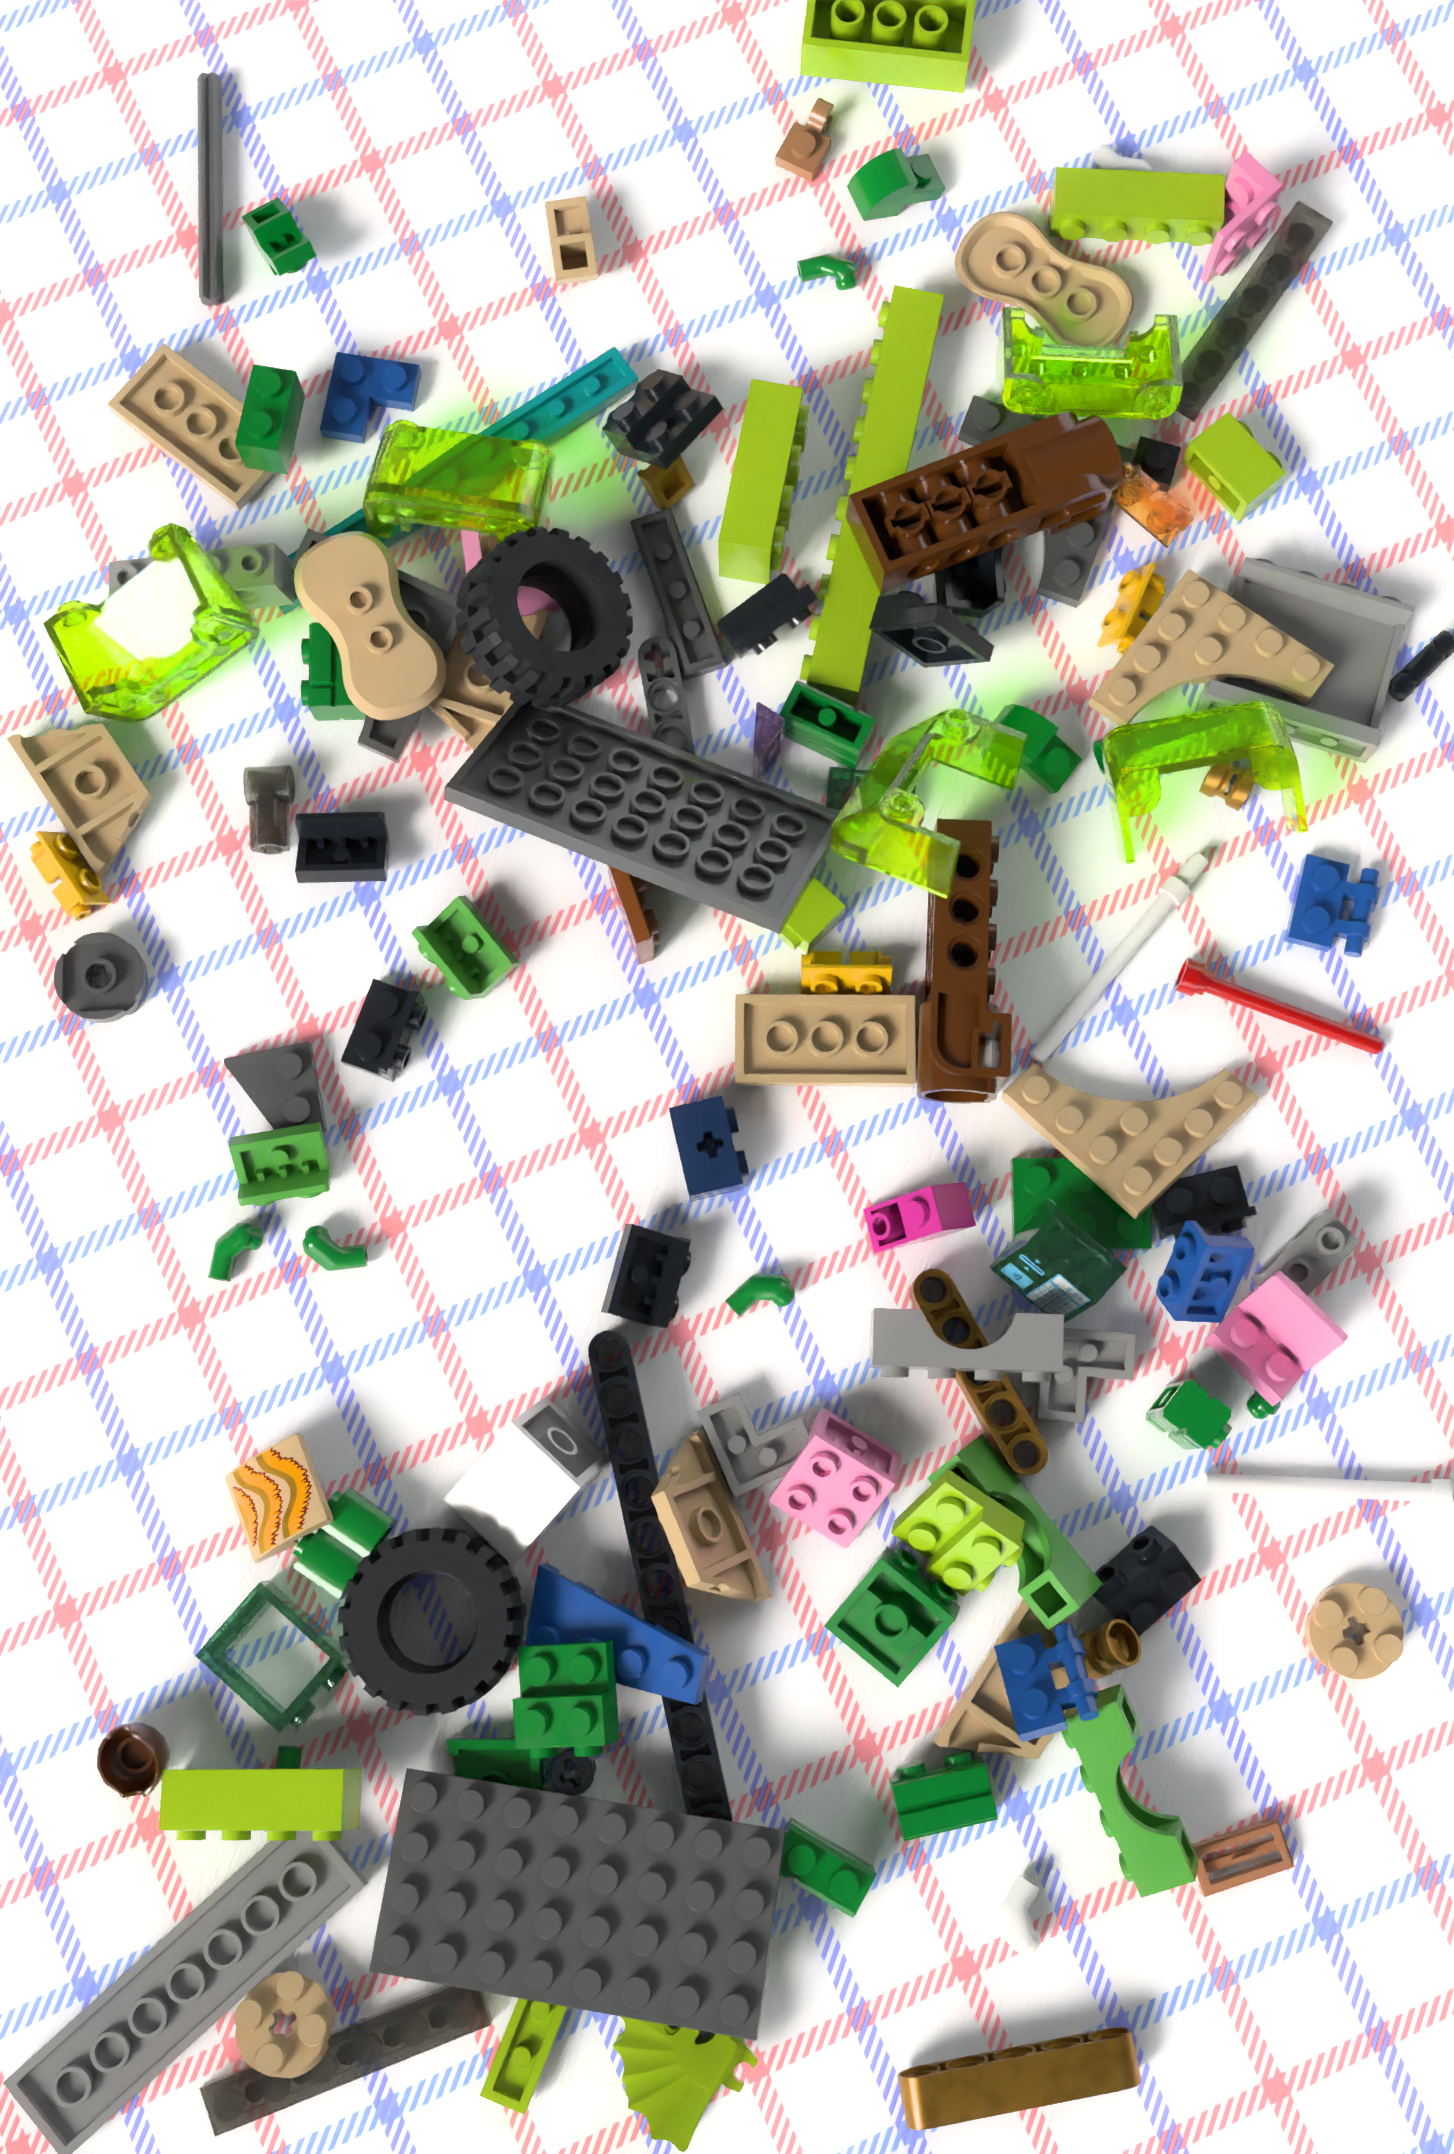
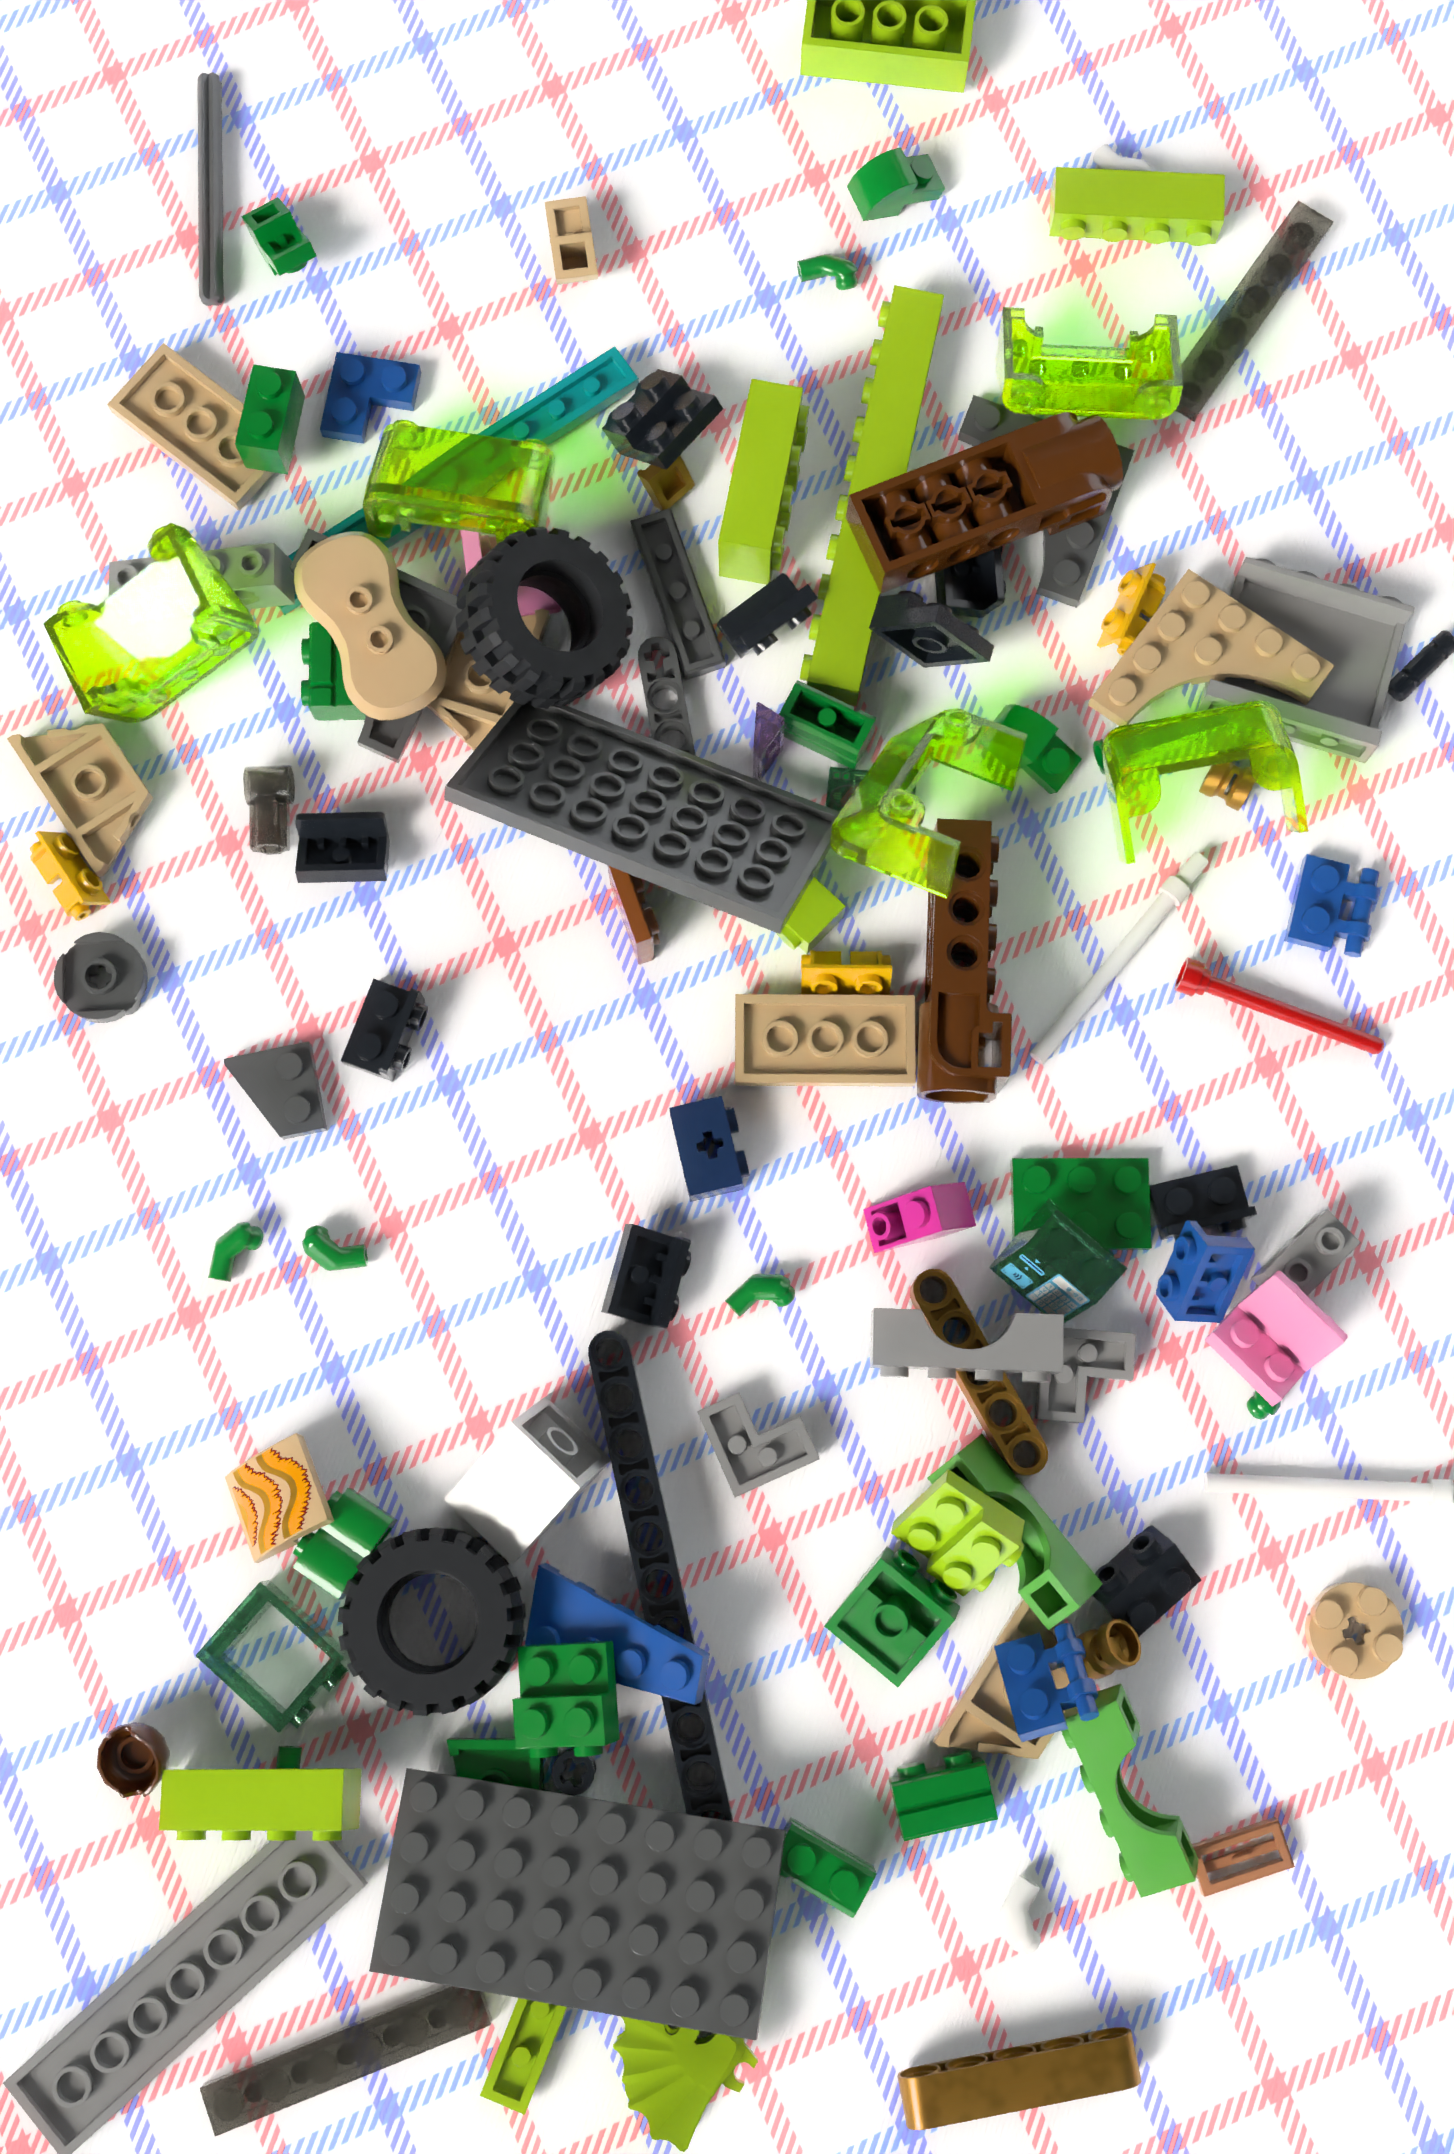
(258, 2015): tan plate -> none
(281, 1164): bright green bracket -> none
(465, 950): bright green bracket -> none
(706, 1526): tan wing -> none
(807, 146): medium nougat plate -> none
(837, 1479): bright pink bracket -> none
(1016, 264): tan plate -> none
(1130, 1145): tan plate -> none
(1150, 508): clear orange hinge -> none
(1157, 460): black plate -> none
(1190, 1416): green brick -> none
(1234, 466): lime brick -> none
(1249, 206): bright pink bracket -> none

